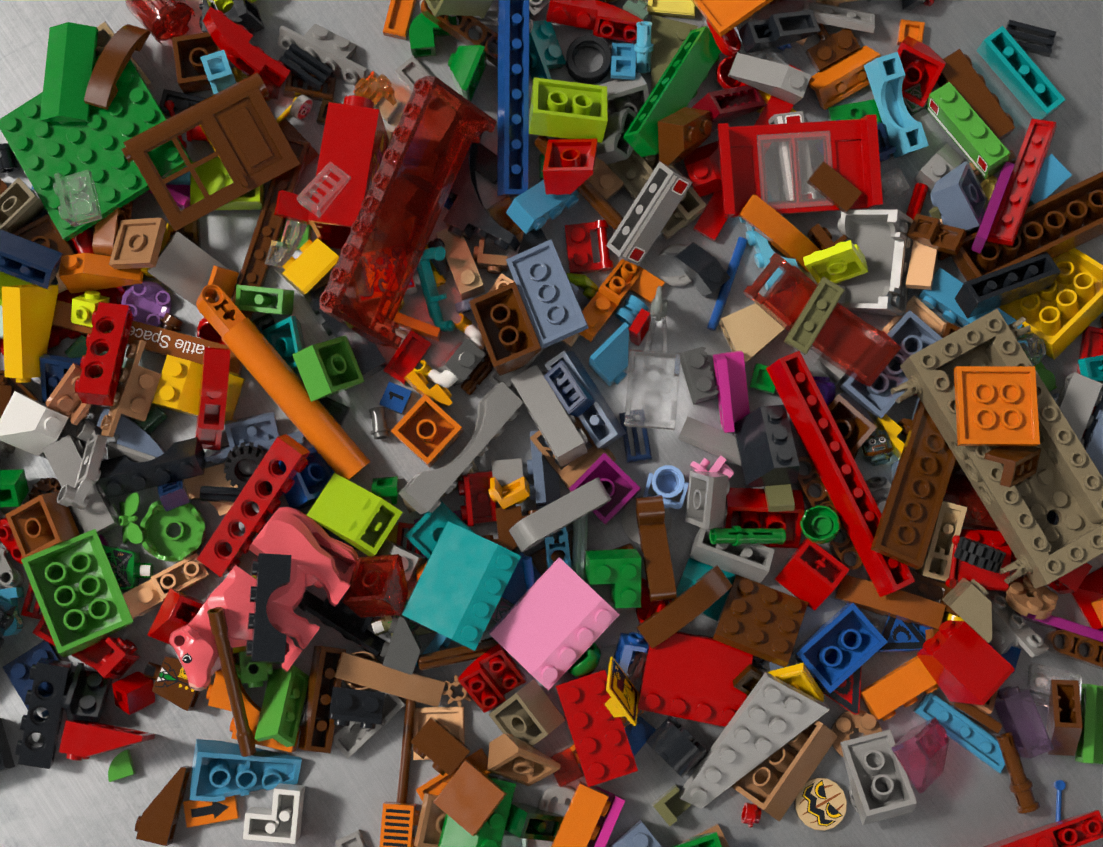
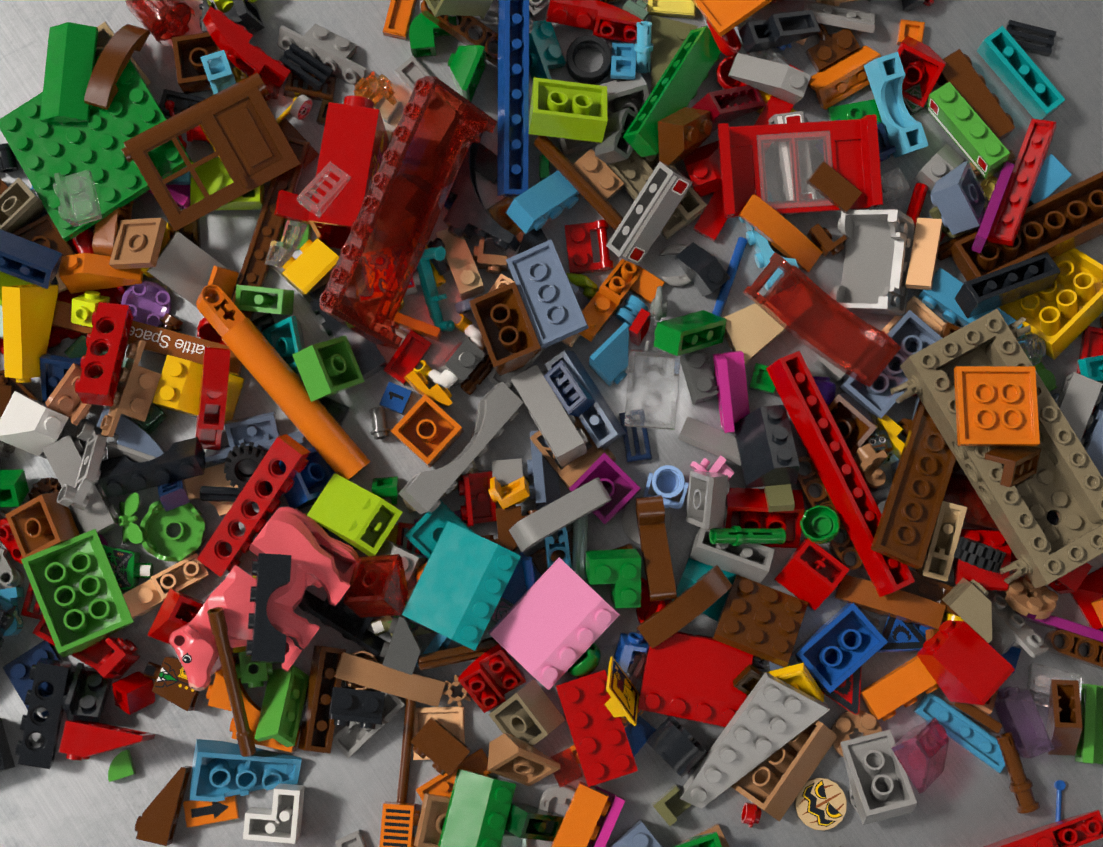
(470, 798): dark orange tile -> none
(568, 164): red slope -> none
(689, 332): none -> green brick
(814, 315): olive tile -> none
(837, 262): neon yellow plate -> none
(868, 463): none -> medium nougat hips
(936, 235): reddish brown slope -> none
(951, 582): red hinge -> none

